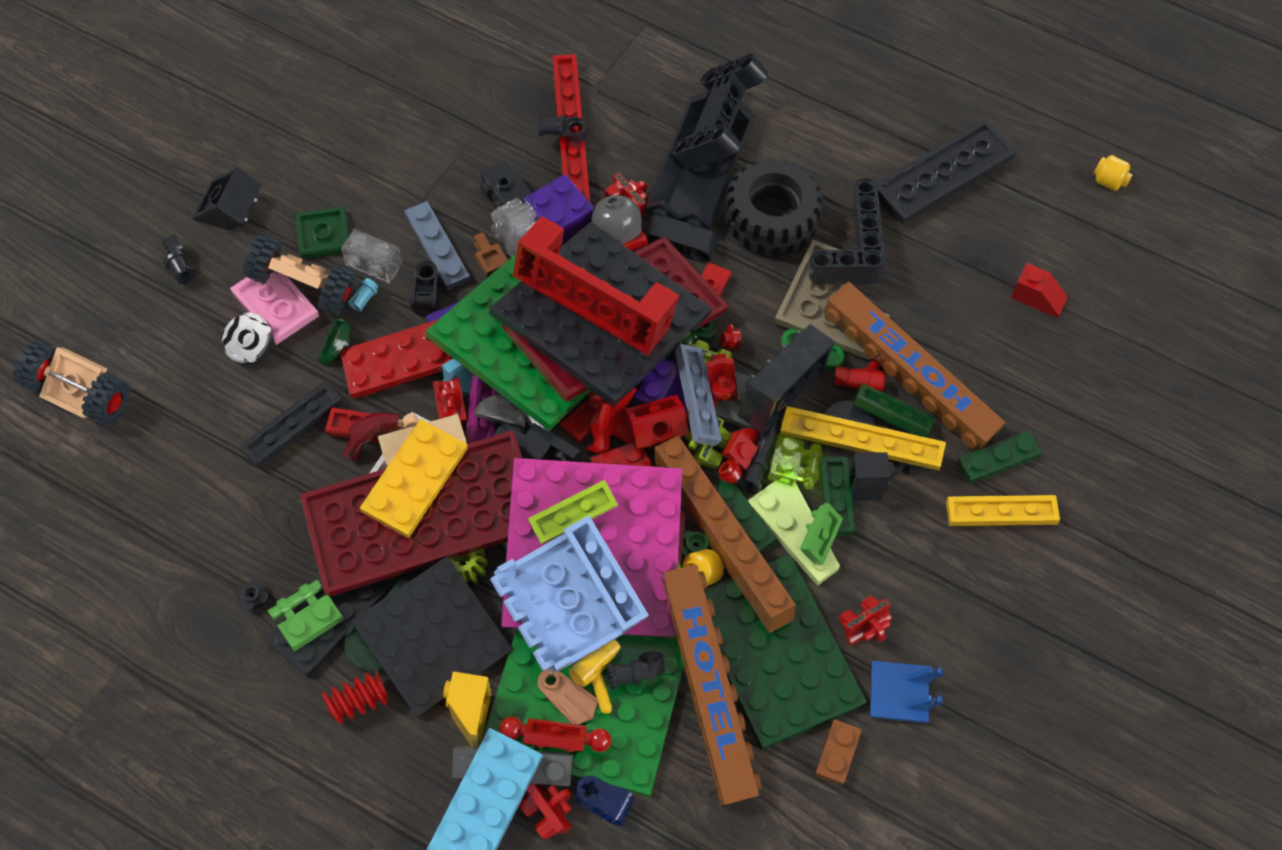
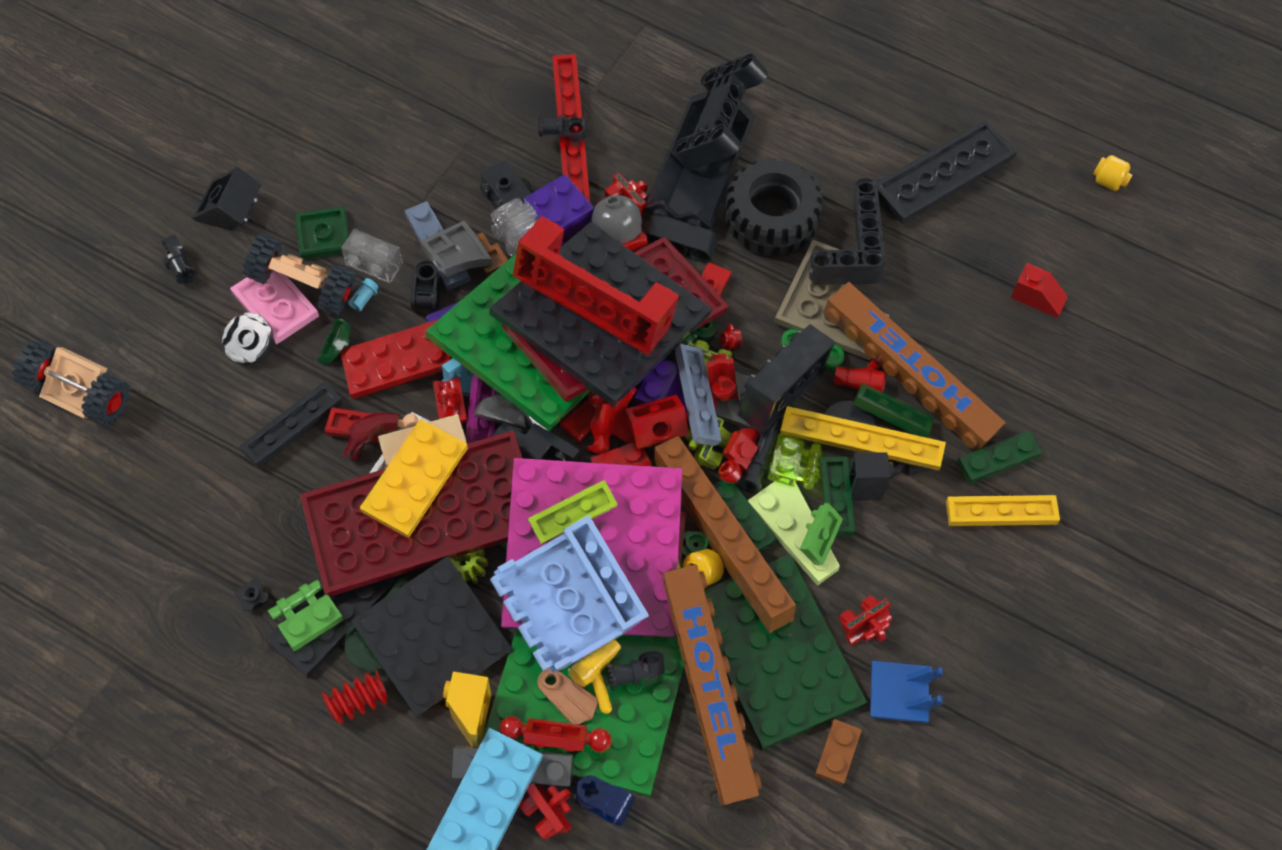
(456, 249): none -> dark grey plate

